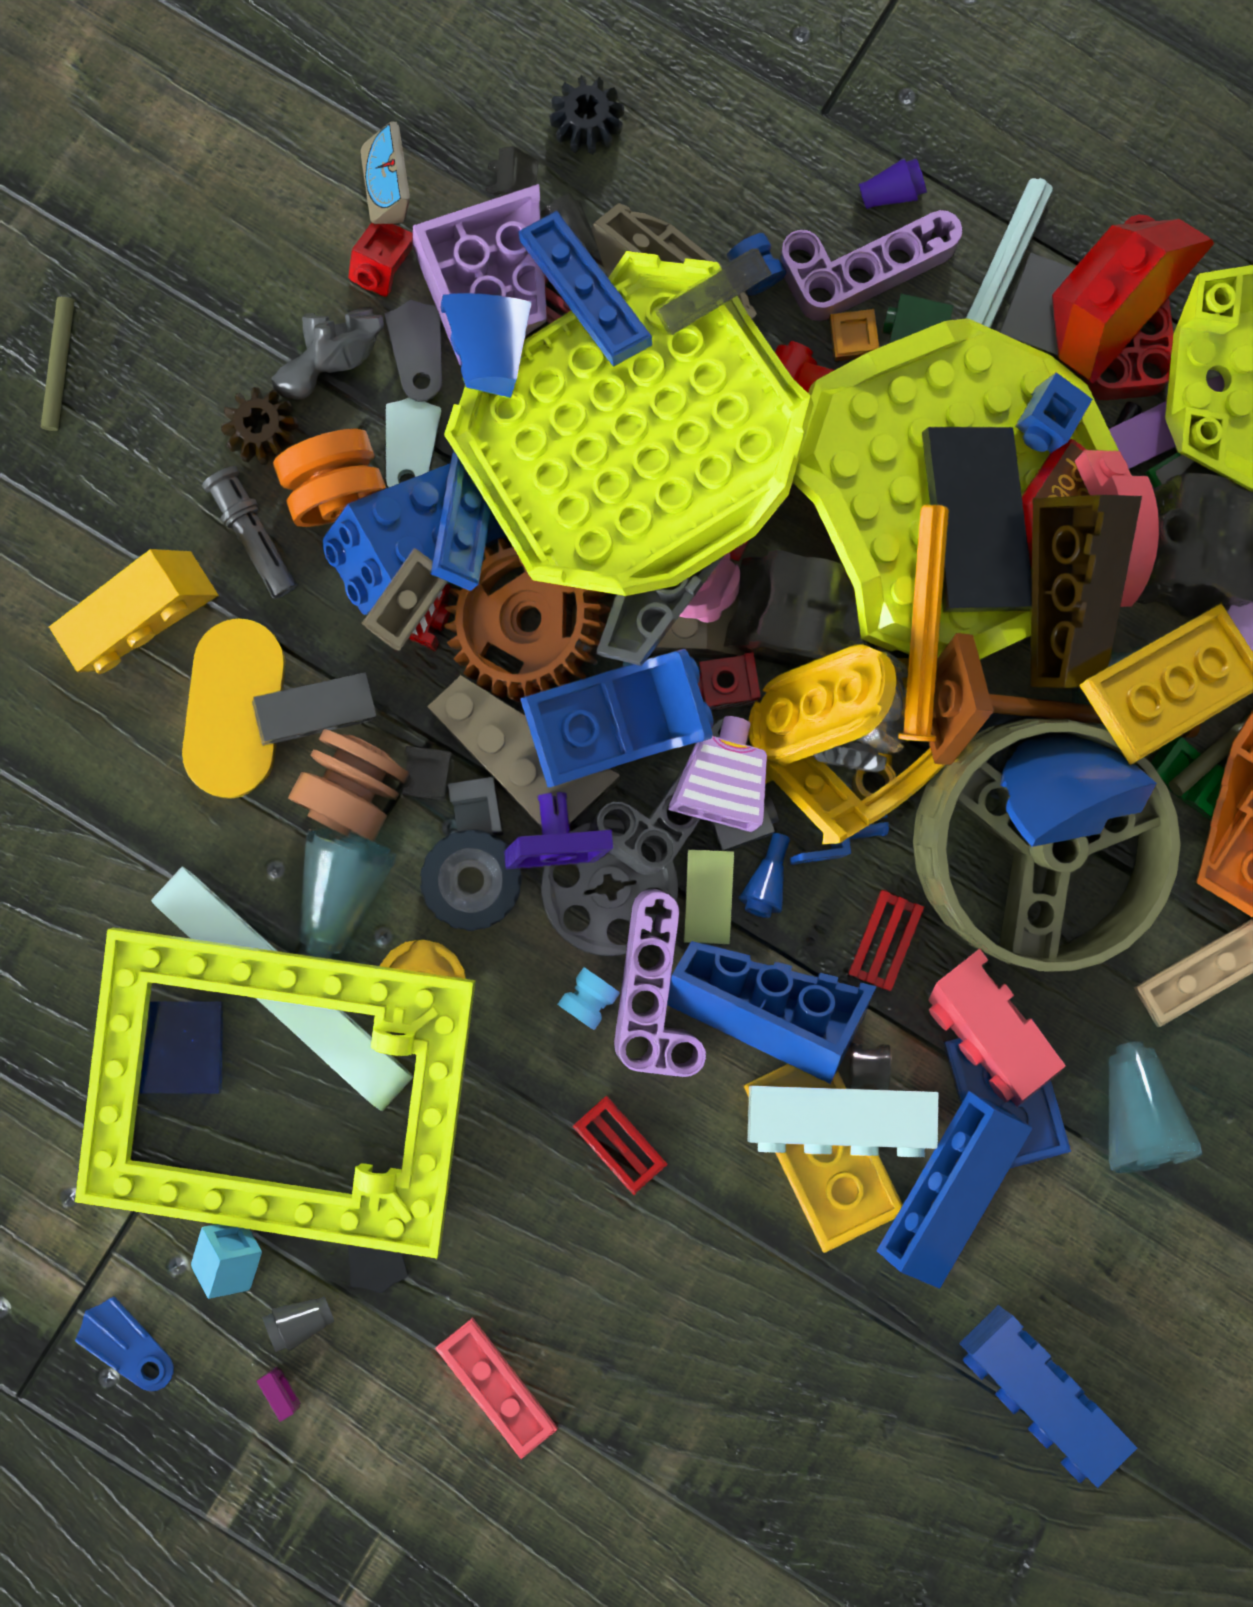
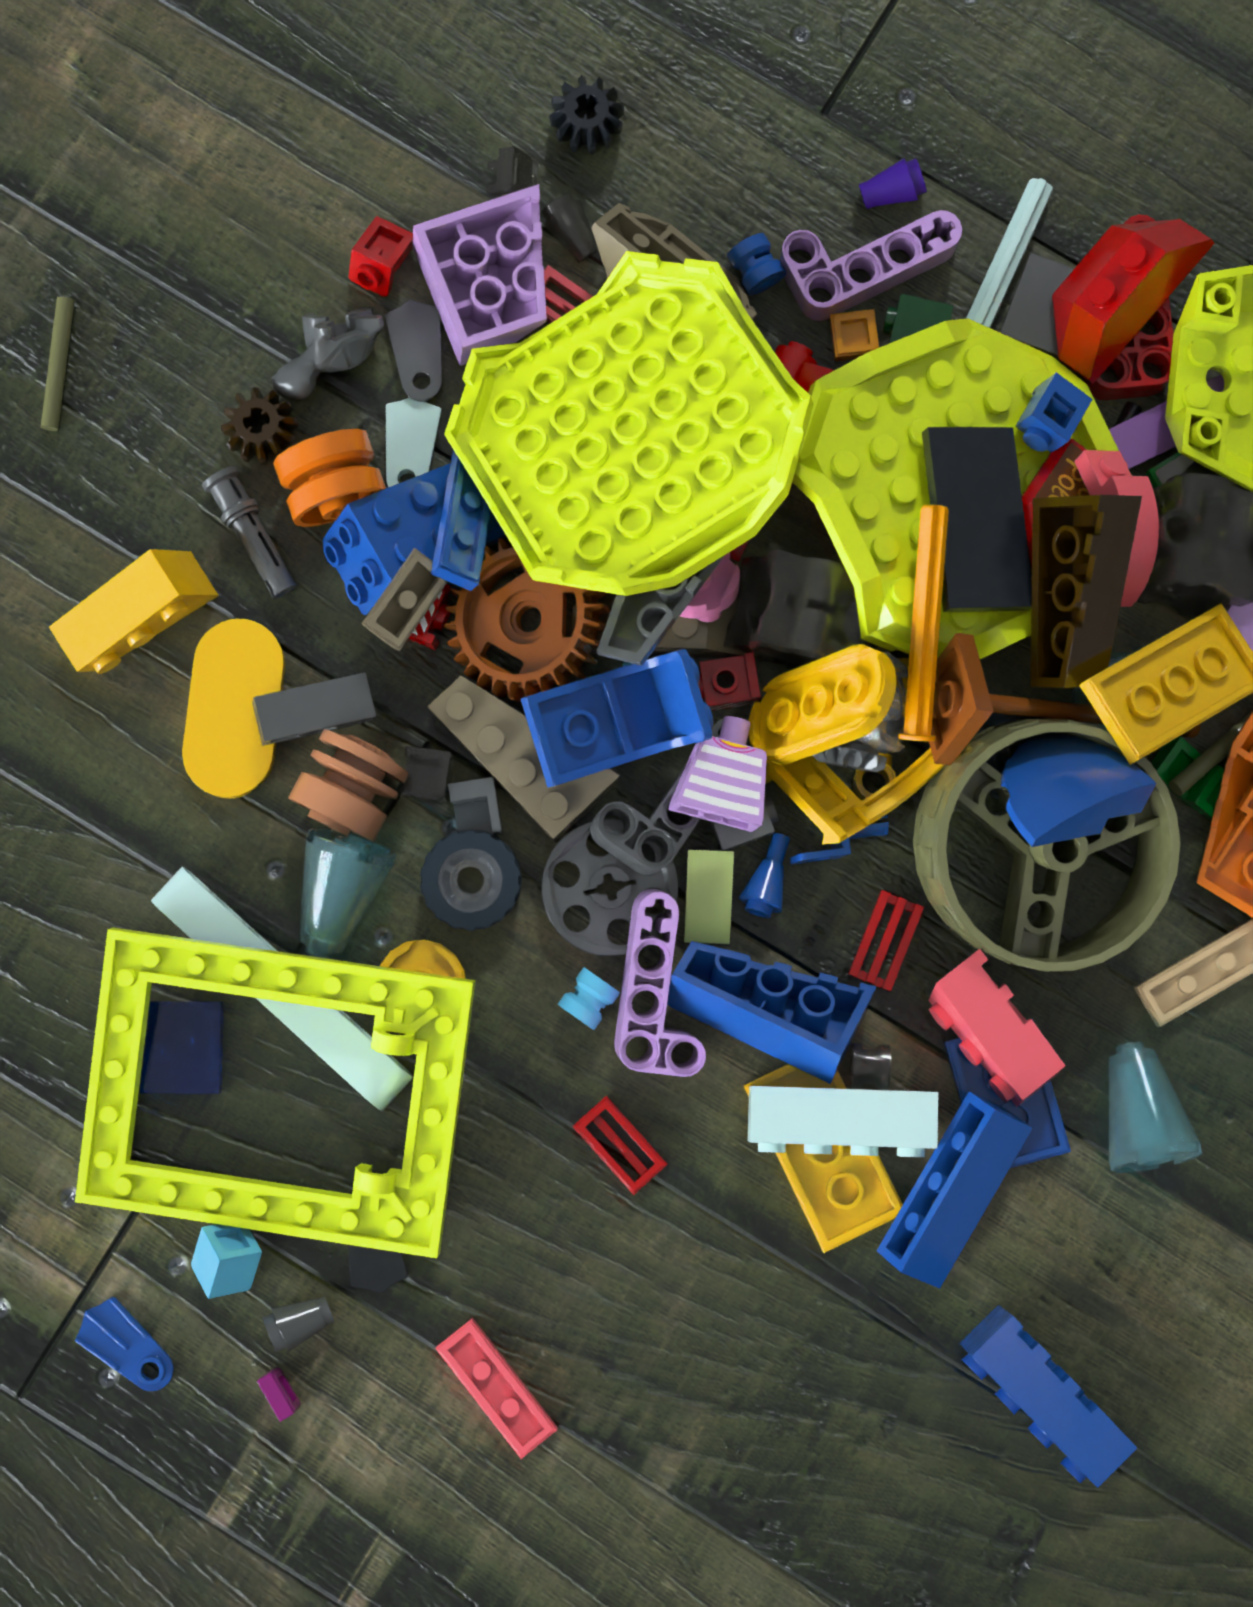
(385, 176): slope -> none
(488, 338): blue slope -> none
(556, 843): dark purple tile -> none
(585, 288): blue tile -> none
(712, 291): clear smoke piece -> none

